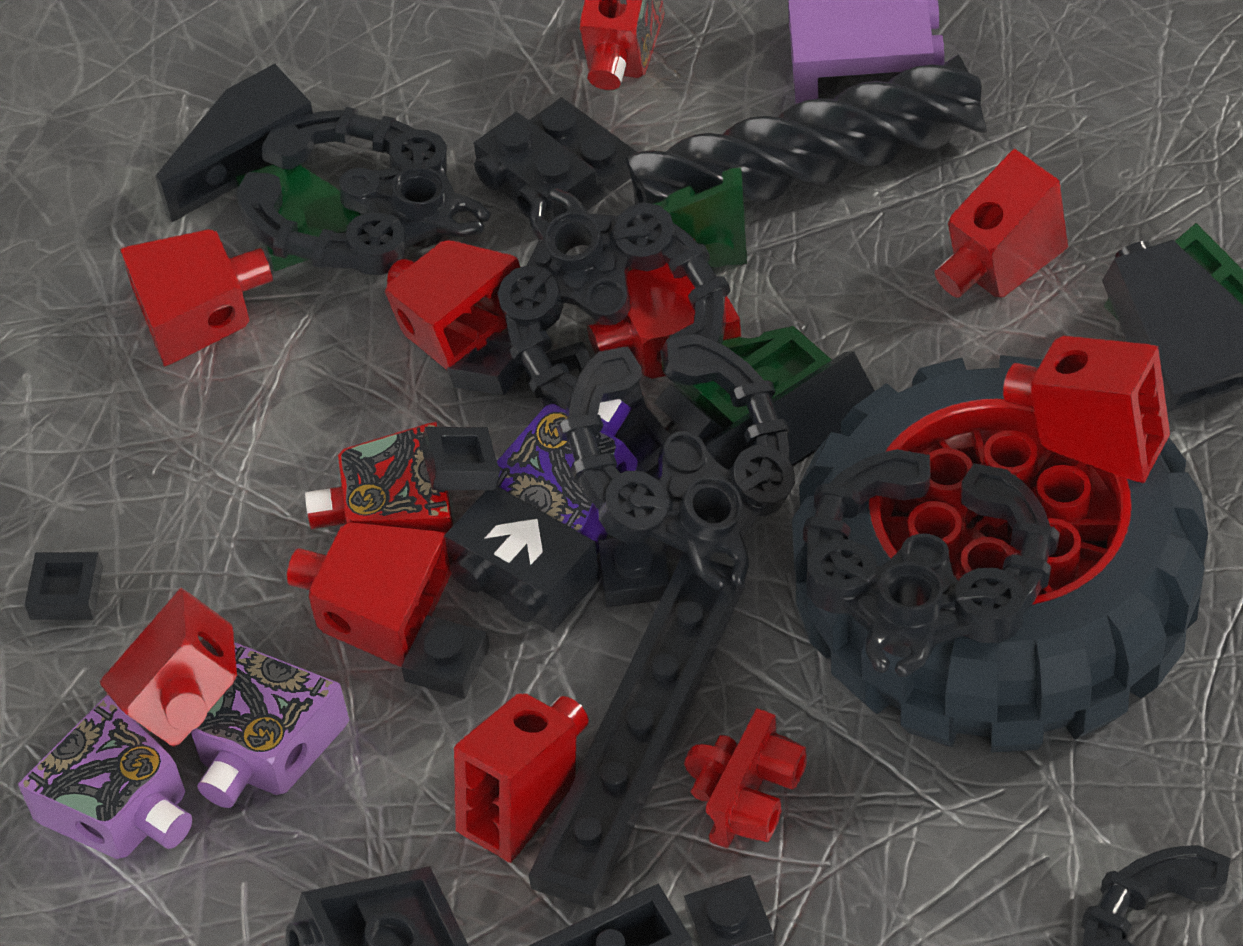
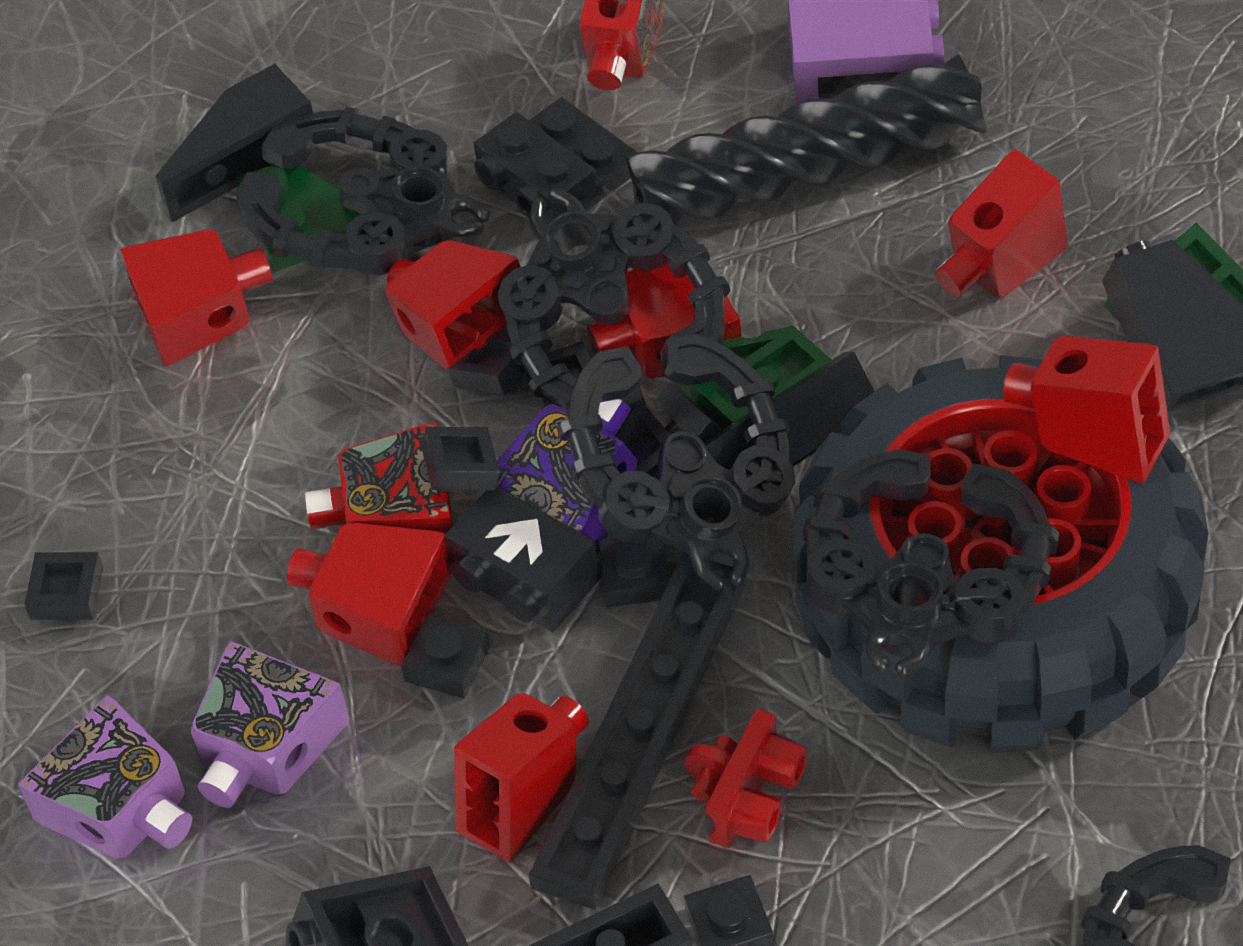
(170, 675): red torso -> none
(713, 218): dark green wing -> none

